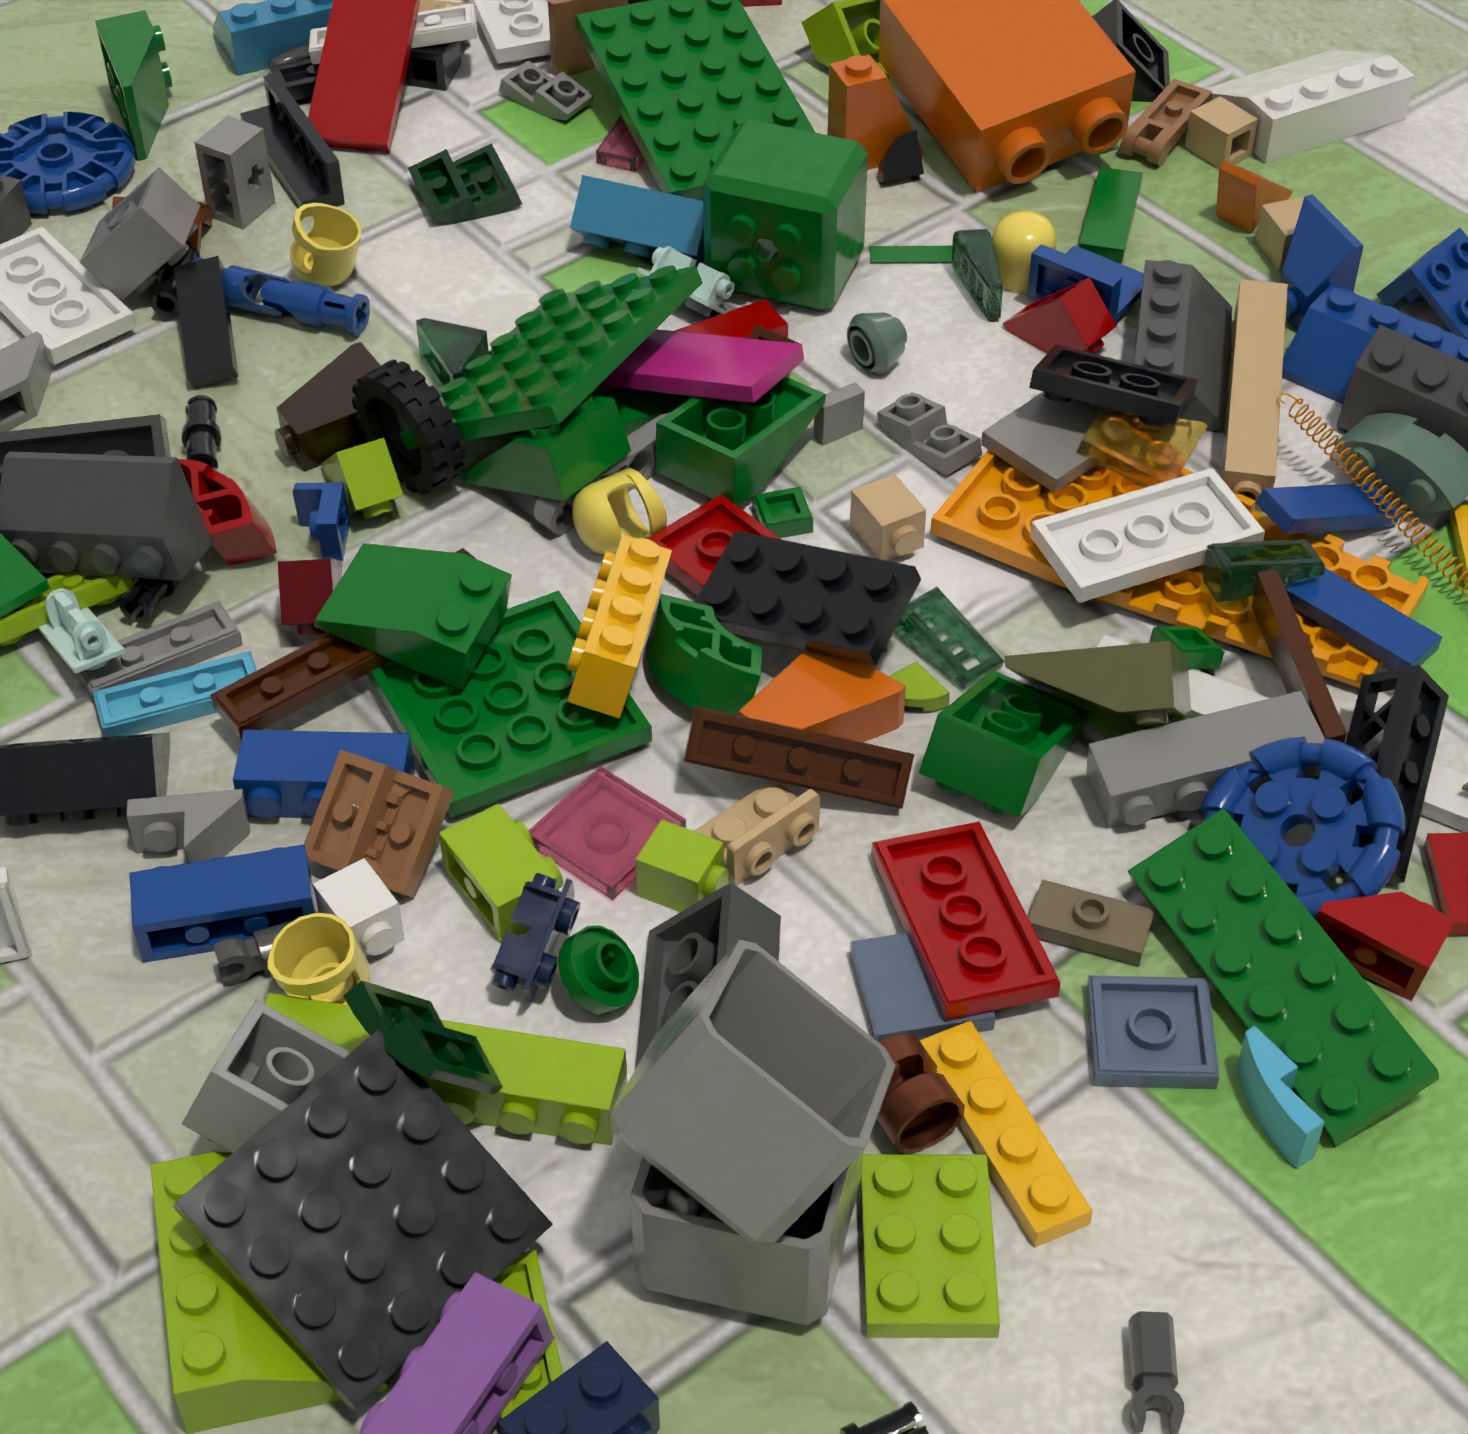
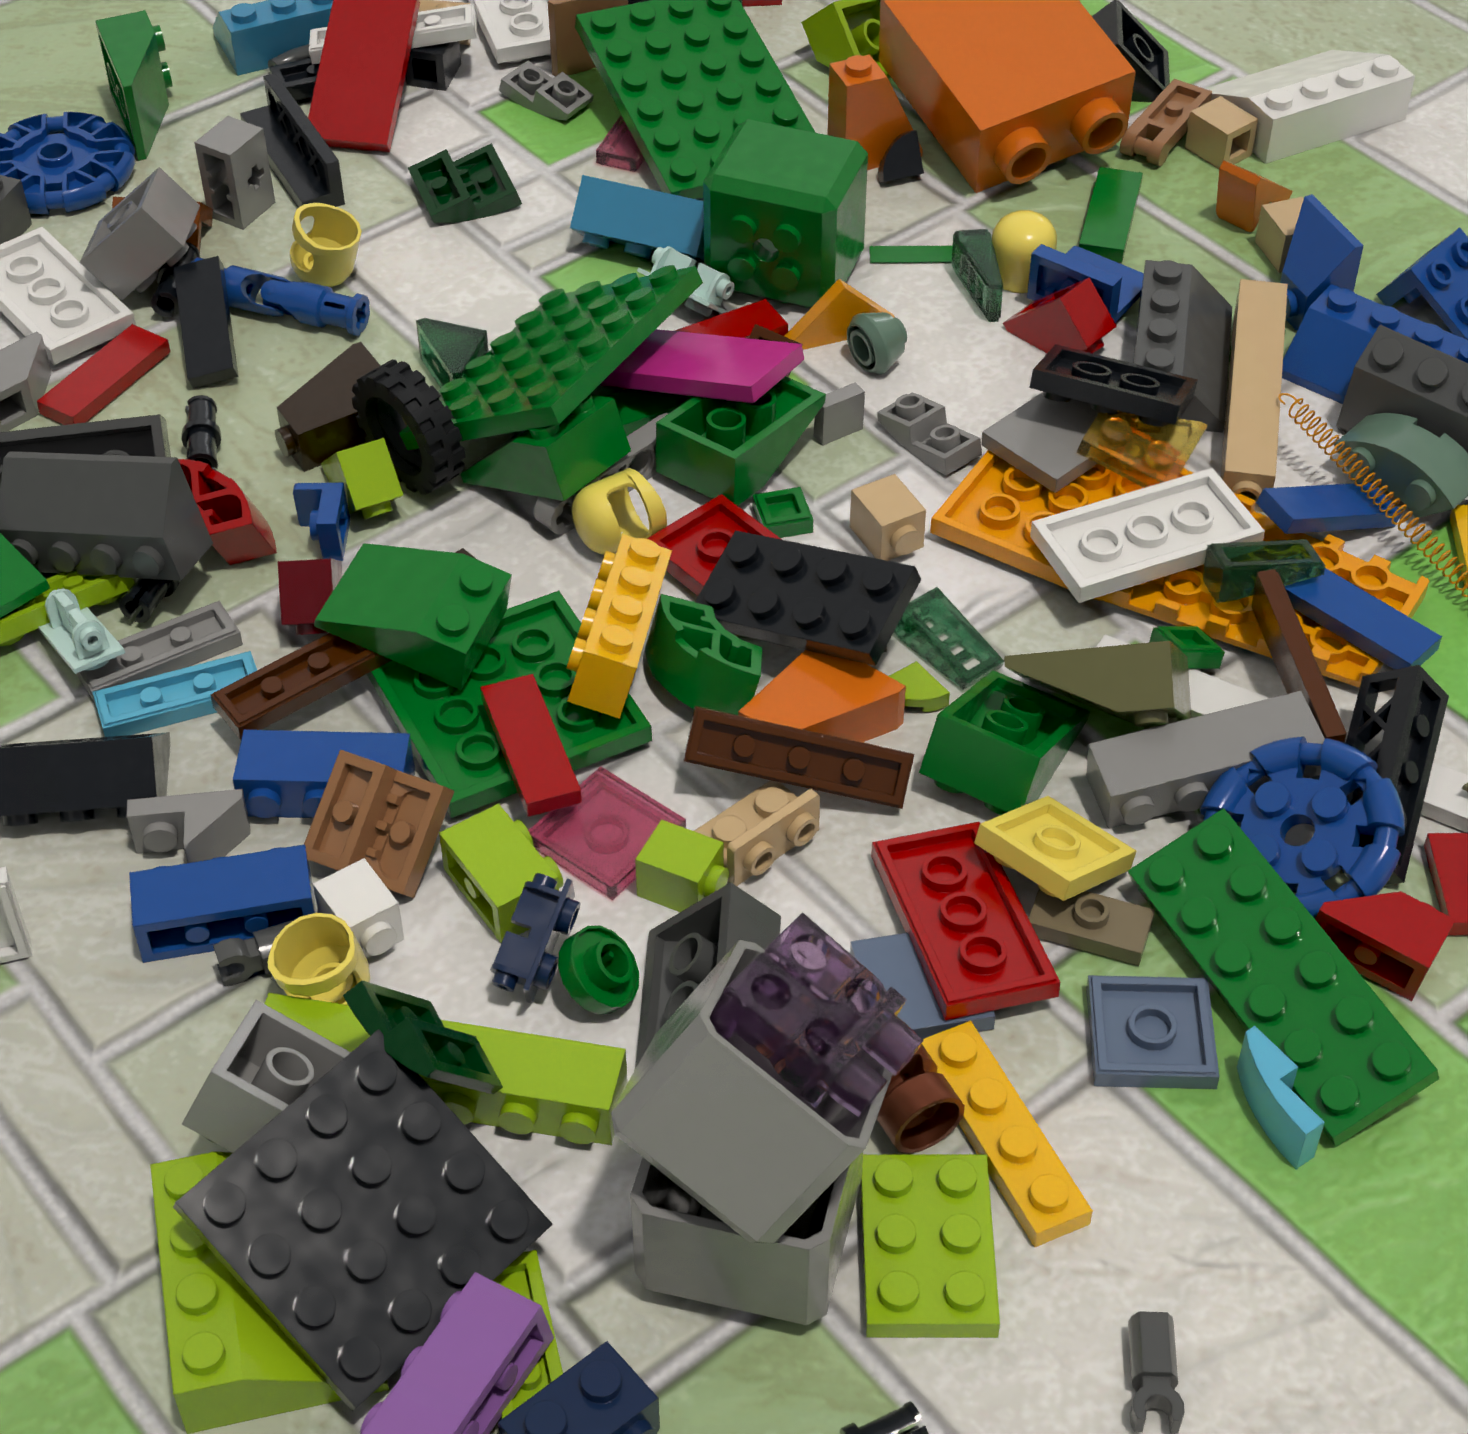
(103, 376): none -> red tile
(531, 745): none -> red tile
(817, 1017): none -> clear purple hips
(831, 316): none -> light orange tile
(1054, 848): none -> light yellow plate

